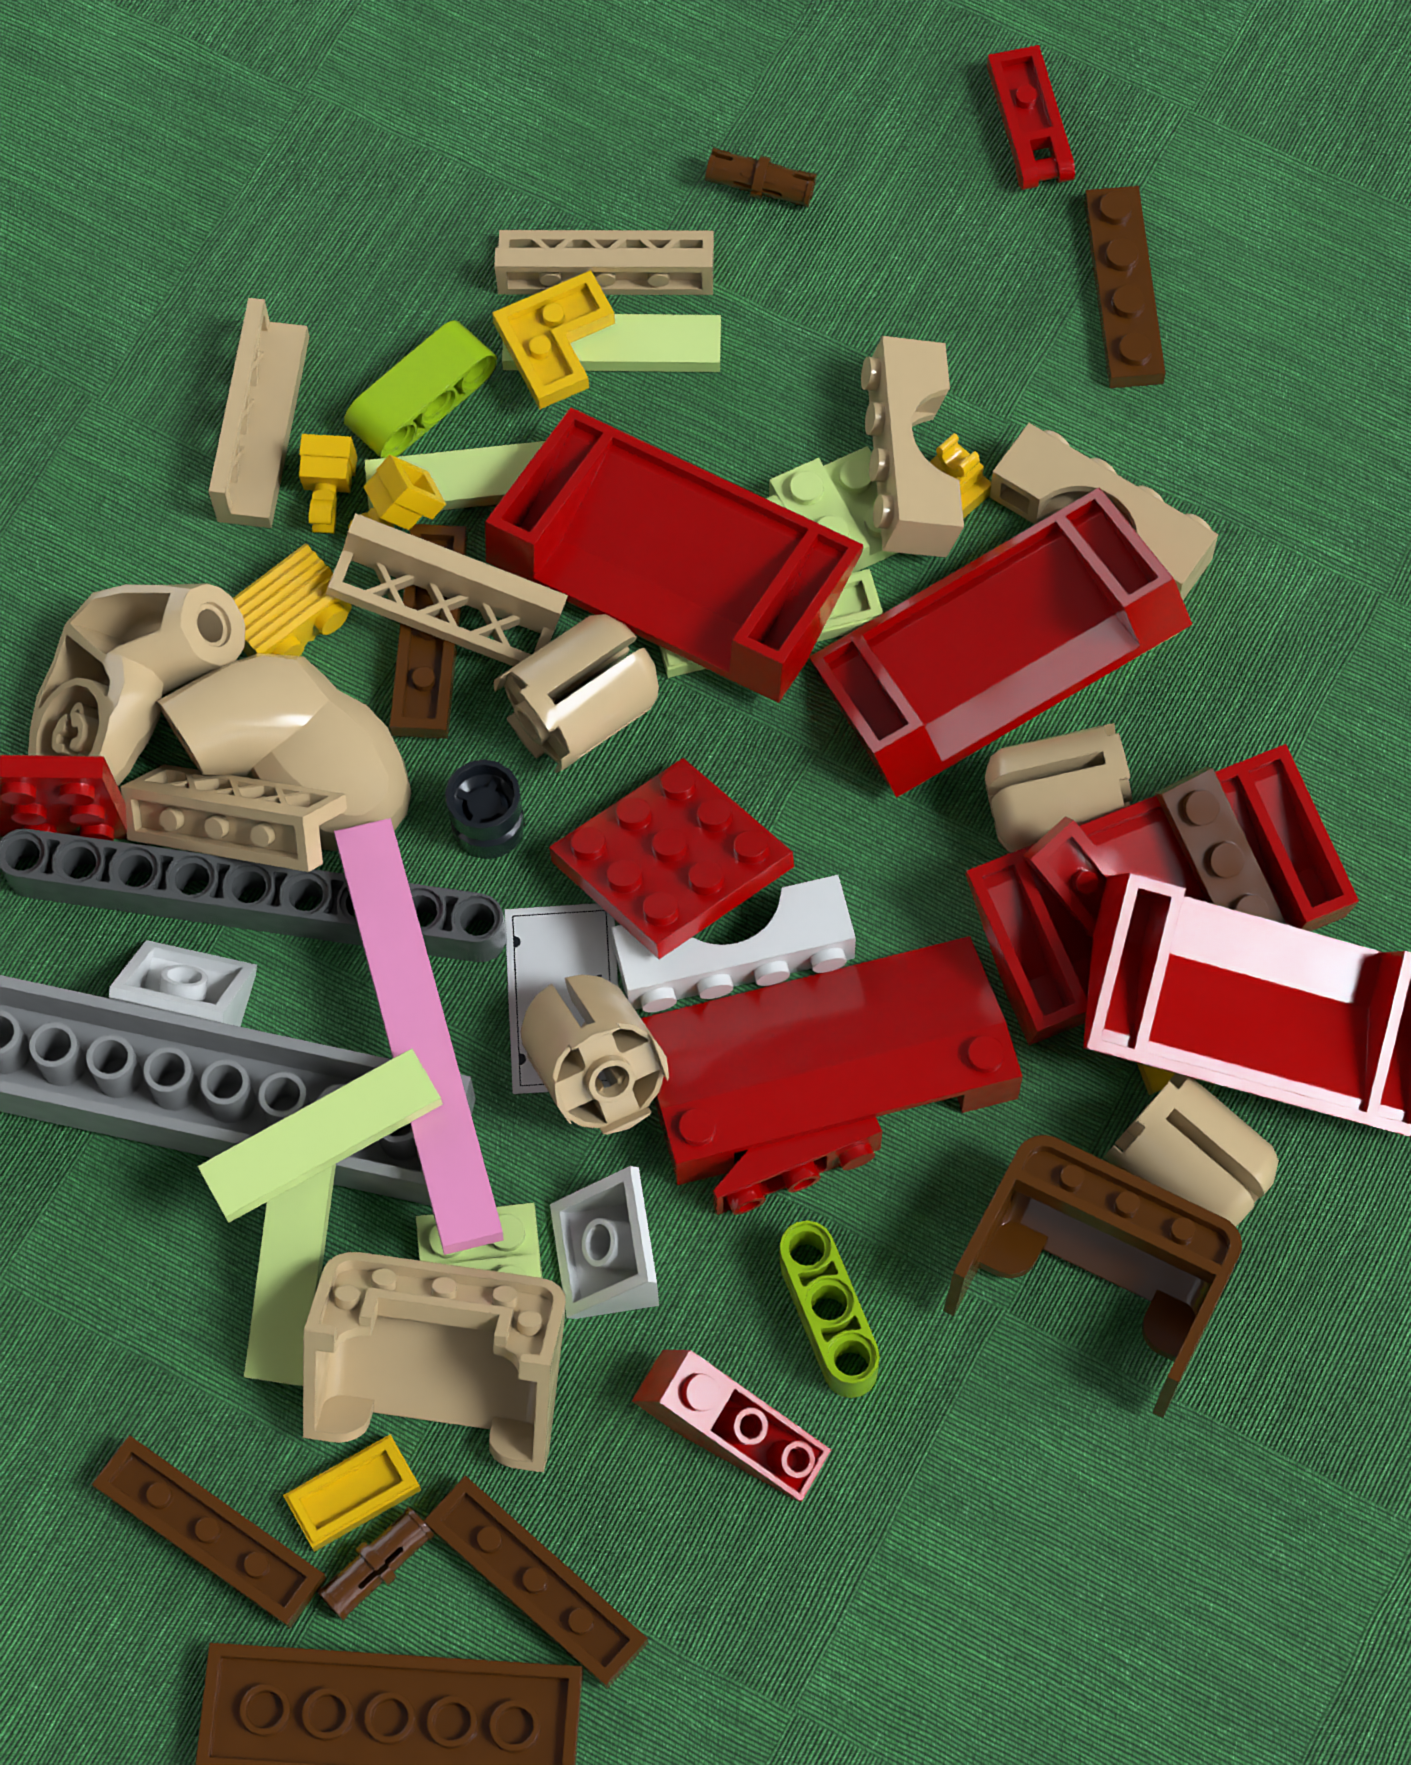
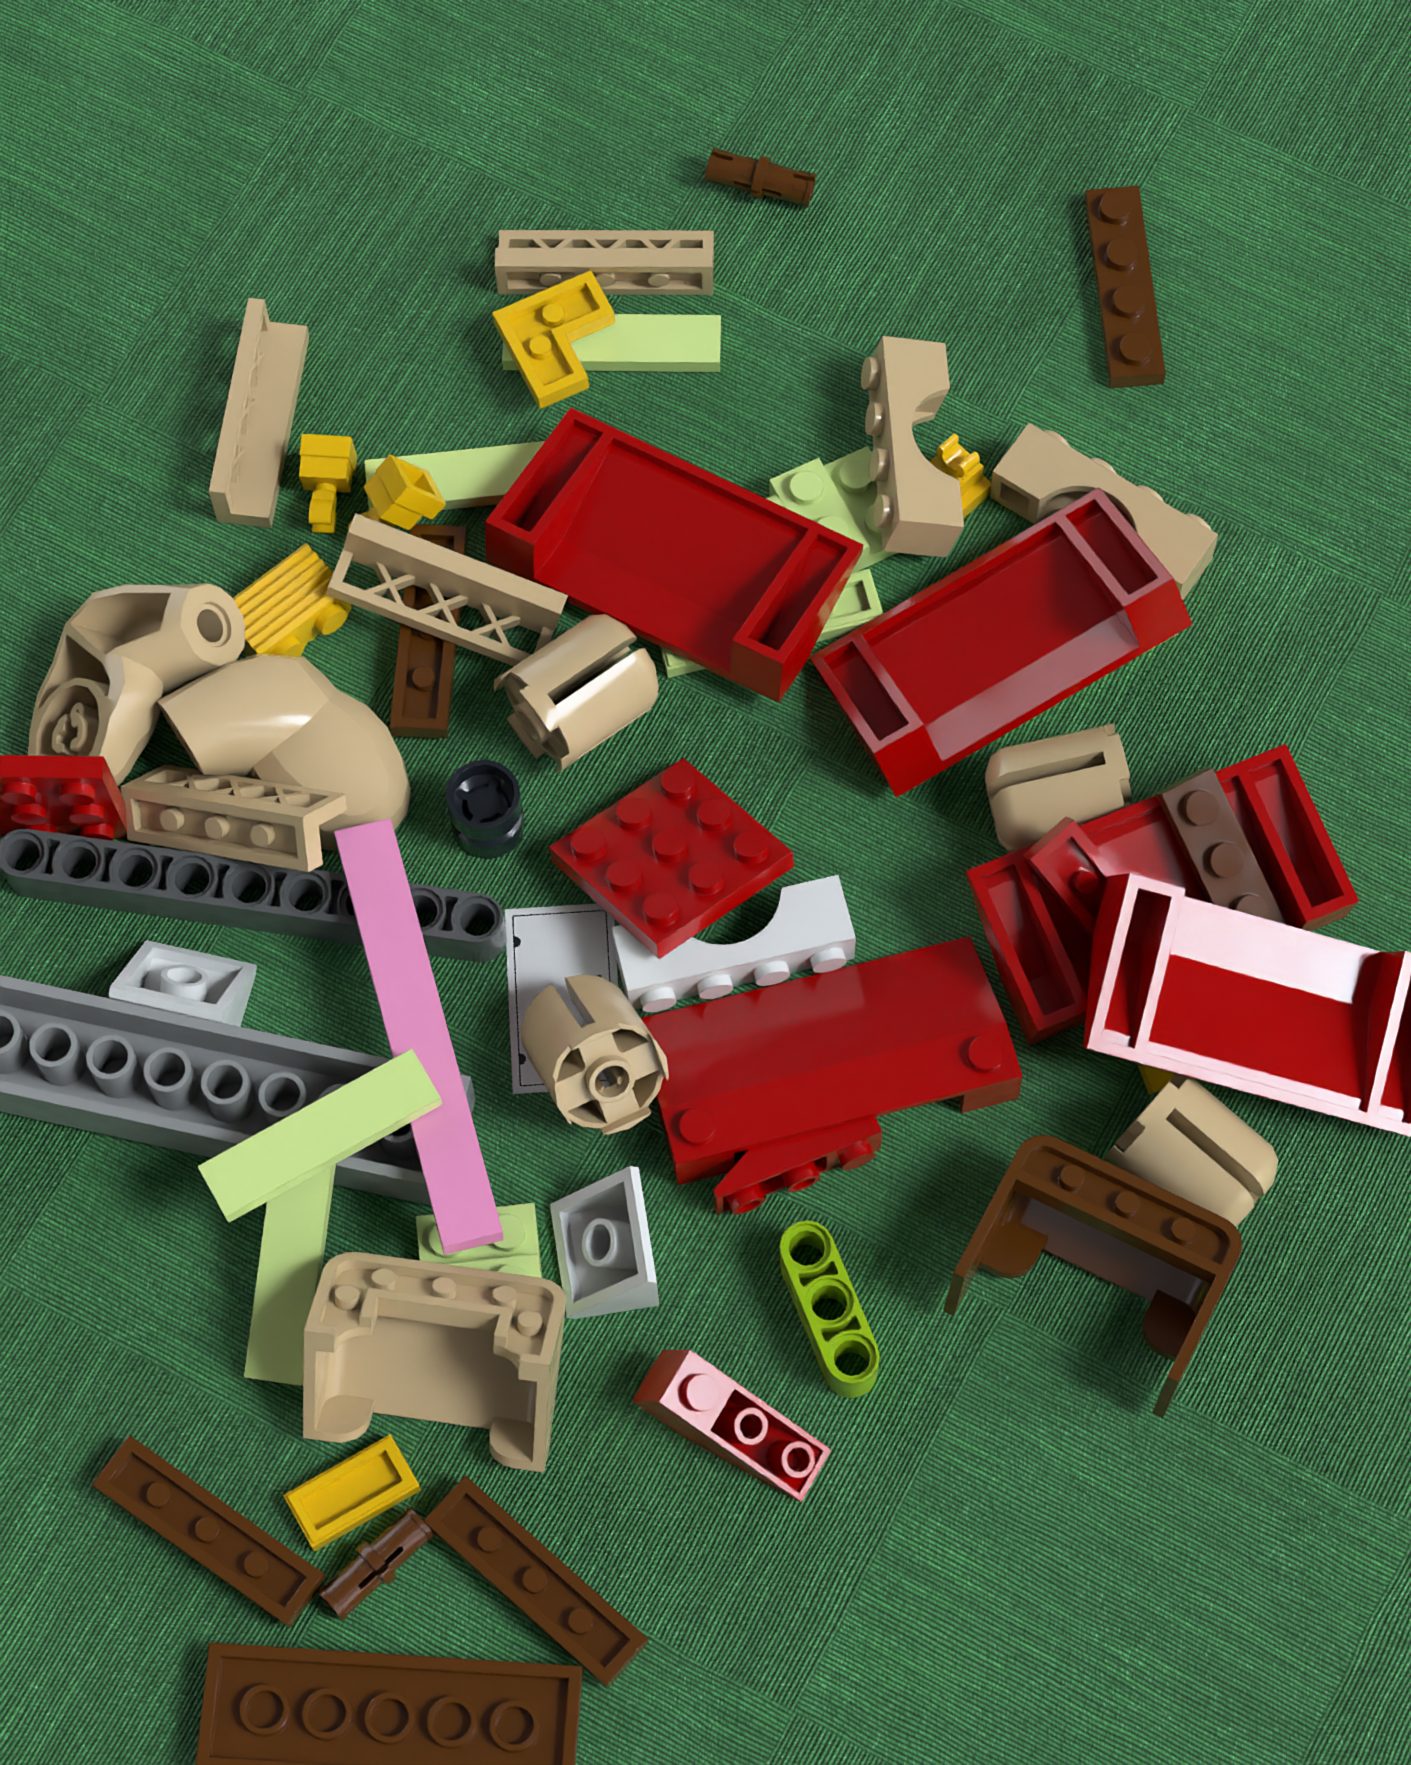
(420, 390): lime beam -> none
(1030, 116): red plate -> none

